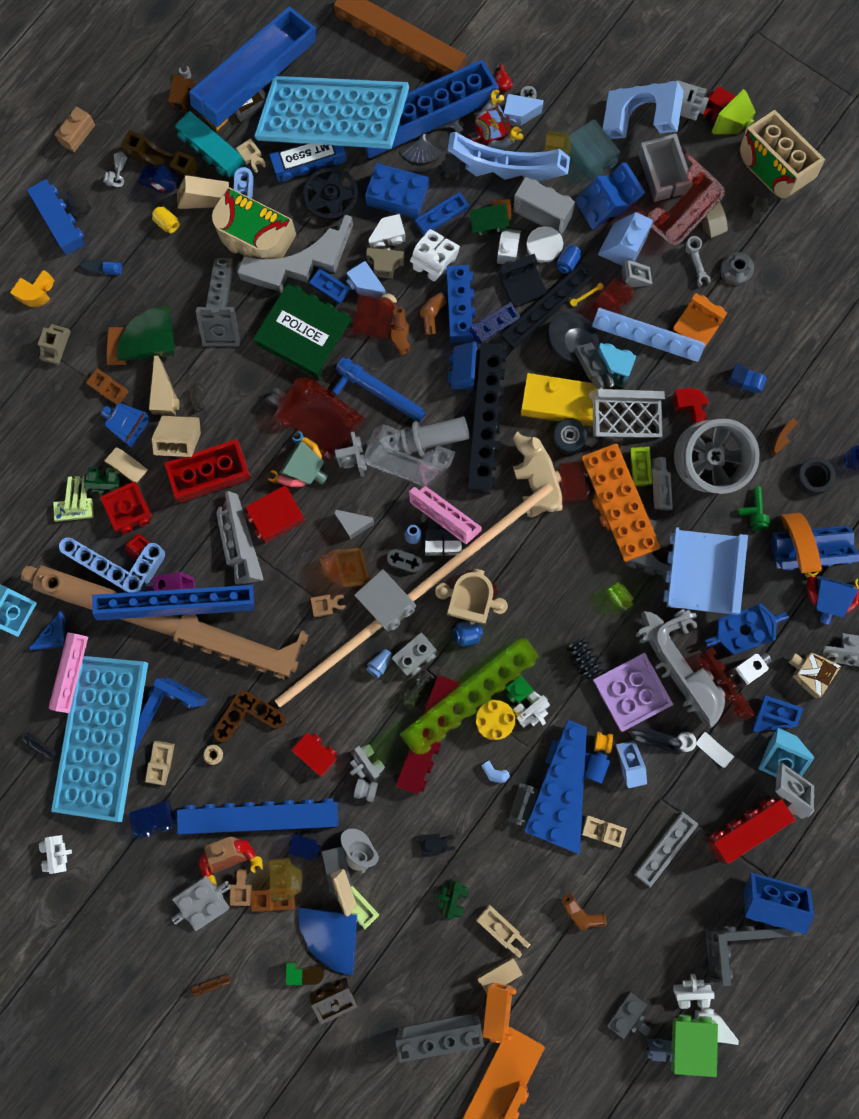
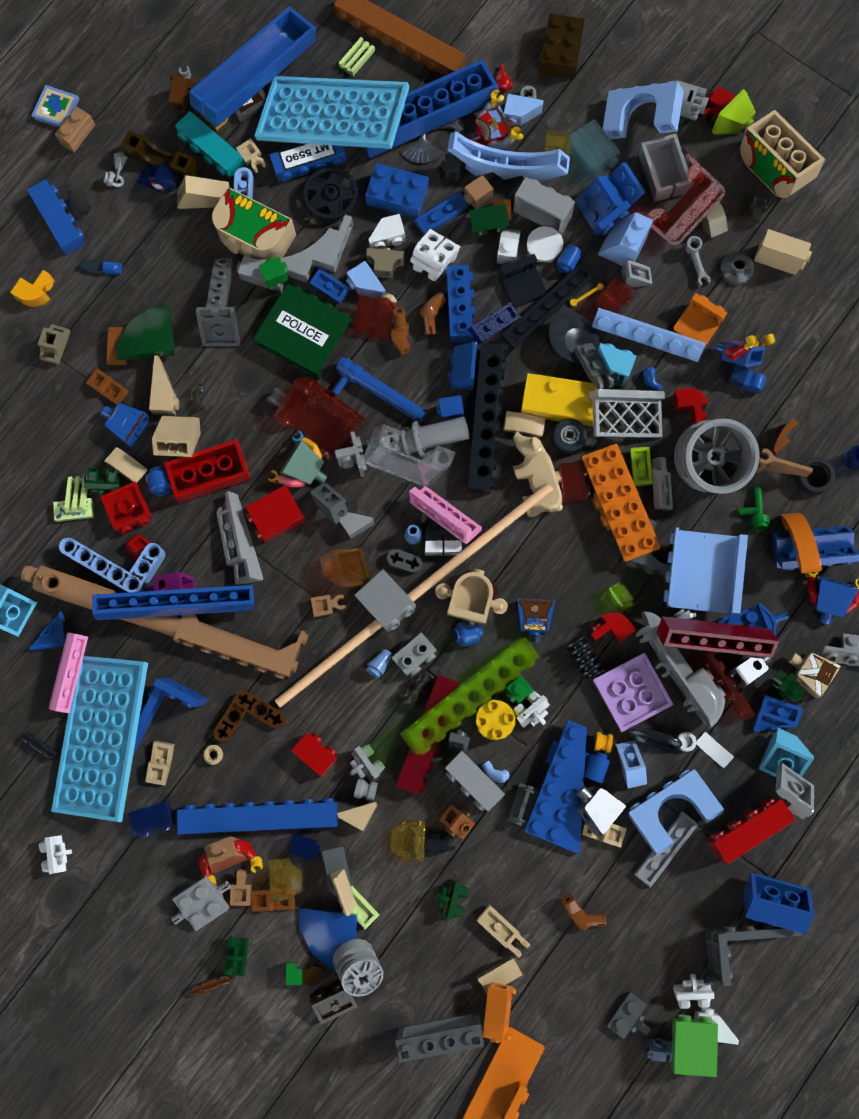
(54, 106): none -> tile
(158, 481): none -> blue head
(165, 219): yellow brick -> none
(236, 956): none -> dark green hips
(274, 271): none -> green brick
(329, 502): none -> dark grey hinge
(346, 66): none -> yellowish green tile
(358, 967): none -> light grey wheel
(359, 816): none -> tan slope
(359, 850): light grey piece -> none
(409, 840): none -> clear yellow slope
(450, 408): none -> blue brick
(457, 821): none -> dark orange brick
(458, 741): none -> dark grey plate
(474, 782): none -> light grey piece
(478, 192): none -> medium nougat brick
(524, 424): none -> tan slope
(535, 617): none -> torso
(562, 46): none -> dark brown brick
(598, 809): none -> torso
(606, 224): none -> blue plate
(614, 623): none -> red brick
(649, 379): none -> blue arm
(688, 787): none -> light blue arch
(717, 637): none -> dark red brick
(745, 353): none -> torso
(782, 466): none -> medium nougat flag
(783, 252): none -> tan brick
(787, 686): none -> dark green hips

